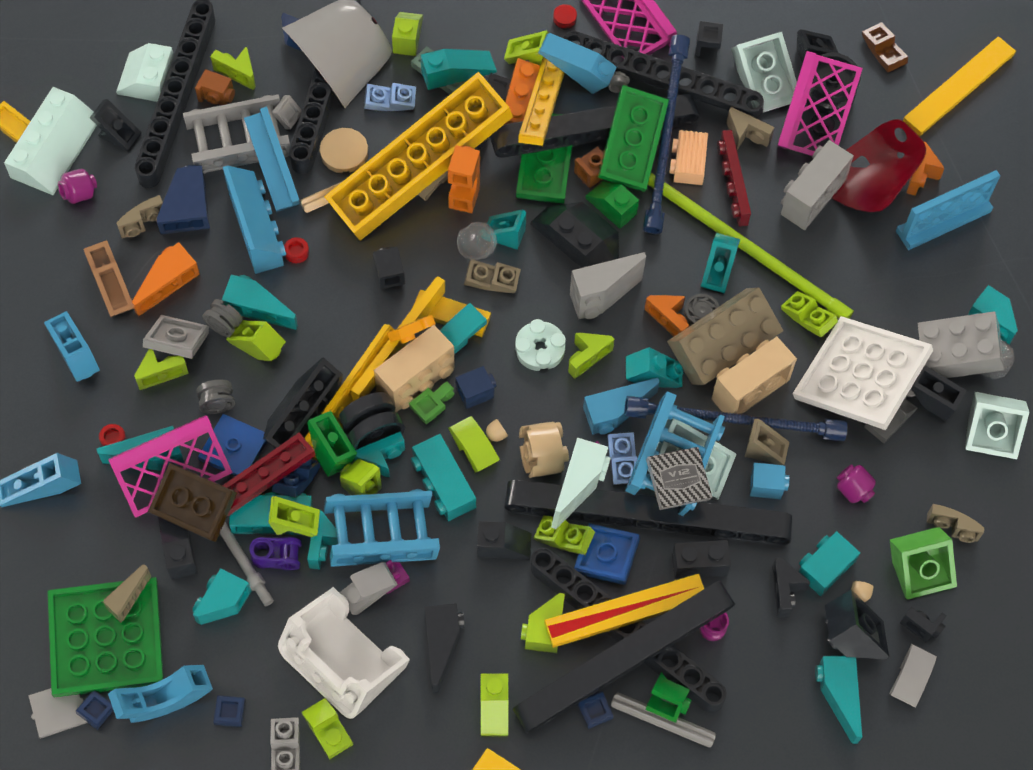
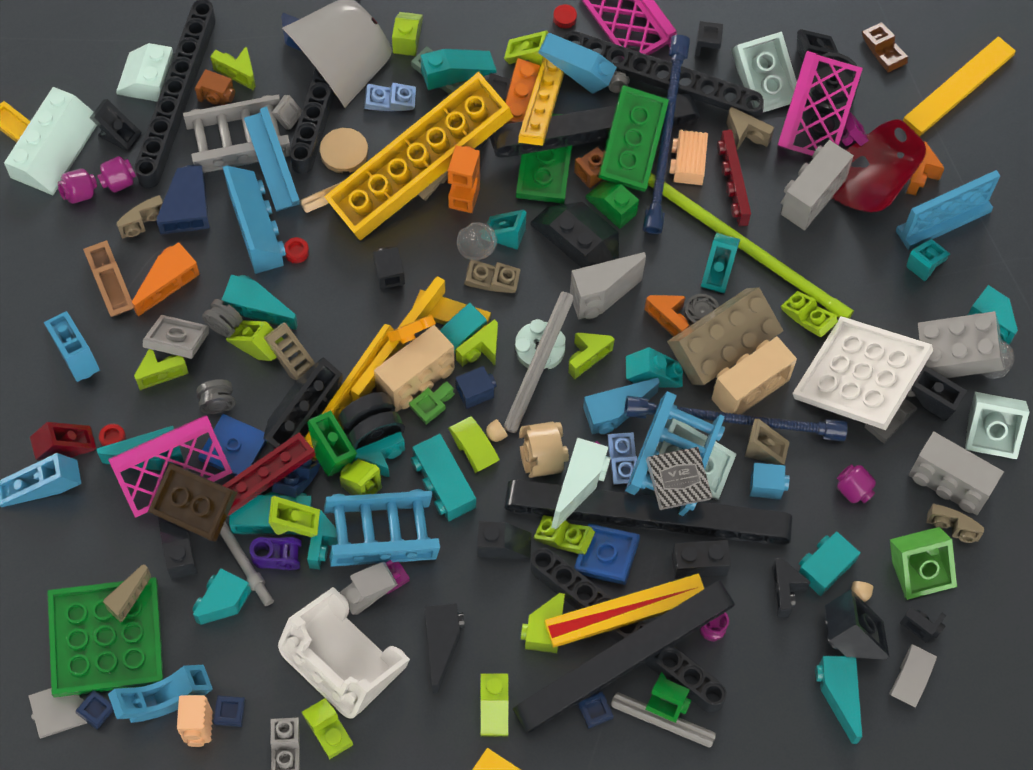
(62, 439): none -> dark red slope
(116, 174): none -> magenta head
(194, 720): none -> light nougat brick
(298, 371): none -> dark tan slope
(483, 341): none -> lime slope
(538, 362): none -> light grey axle
(853, 131): none -> magenta tile
(926, 258): none -> teal slope
(955, 473): none -> light grey brick

